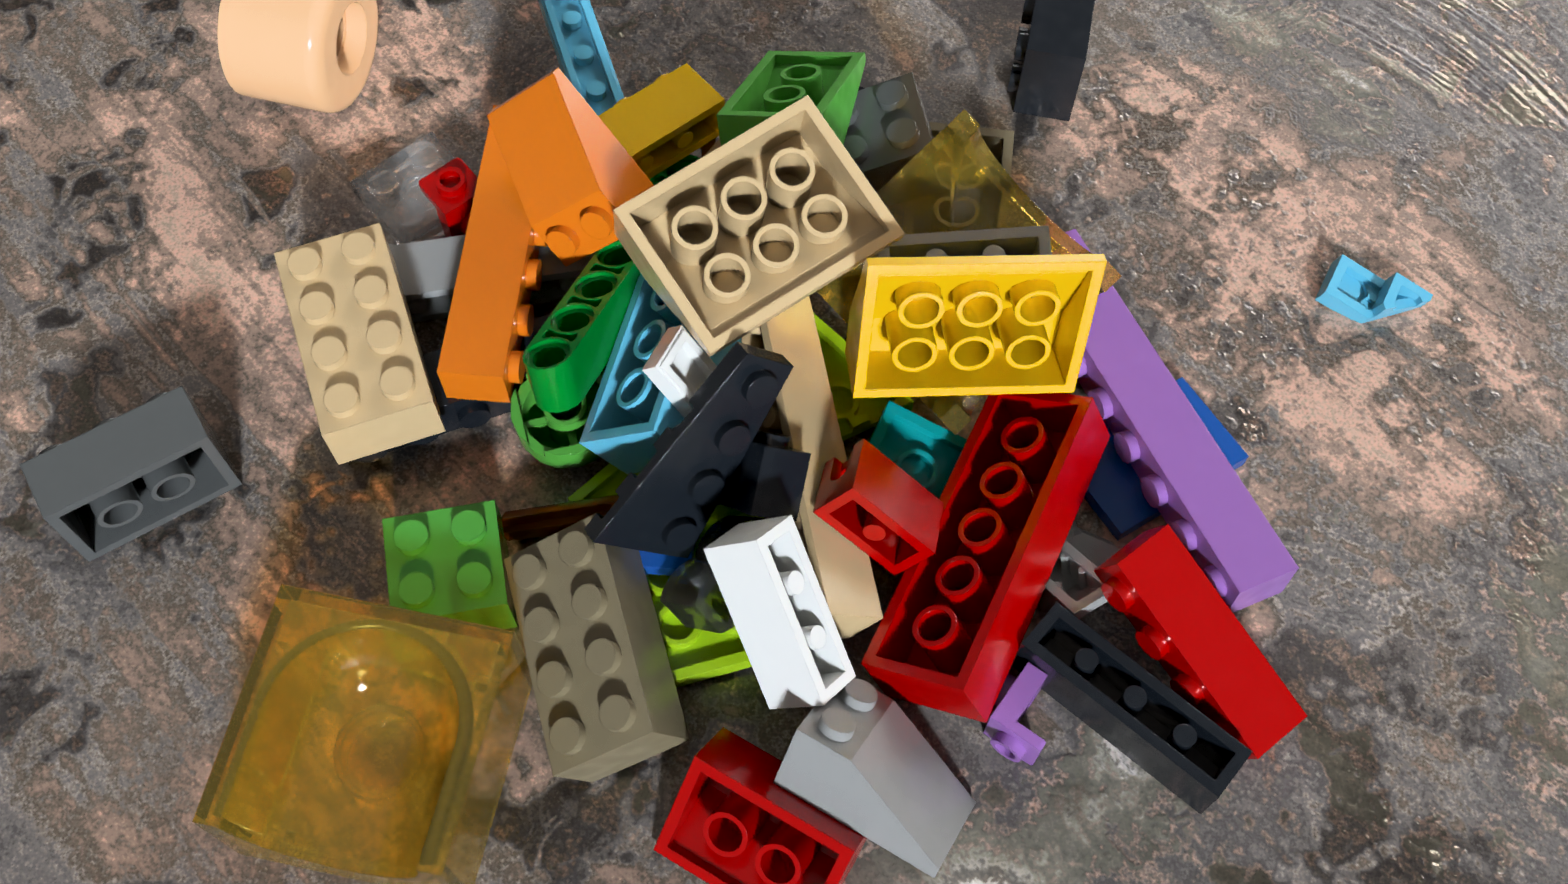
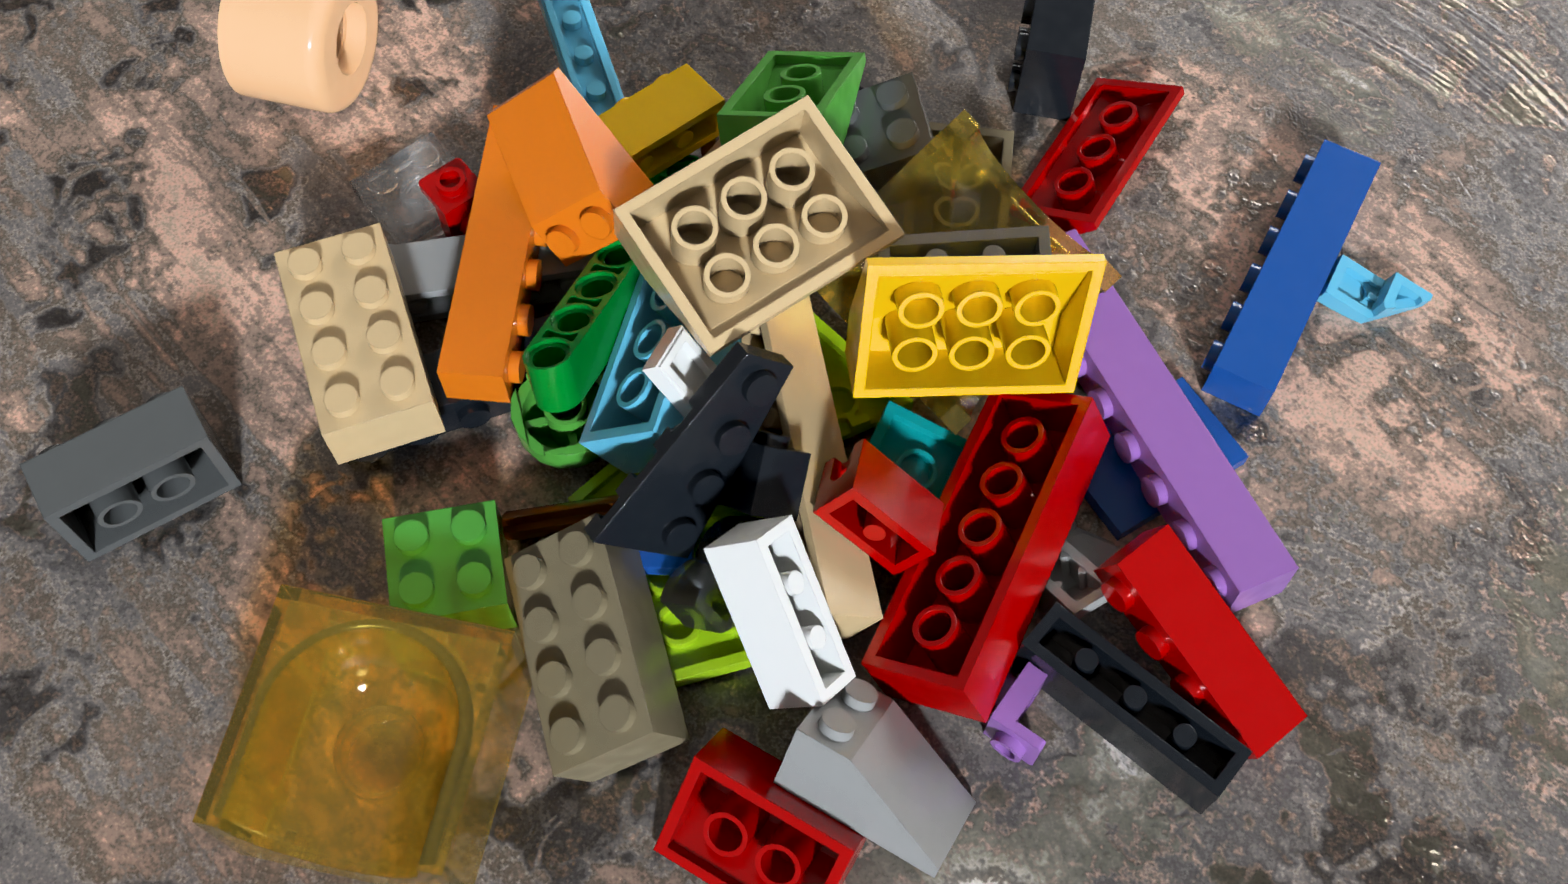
(1099, 150): none -> red slope
(1291, 278): none -> blue brick

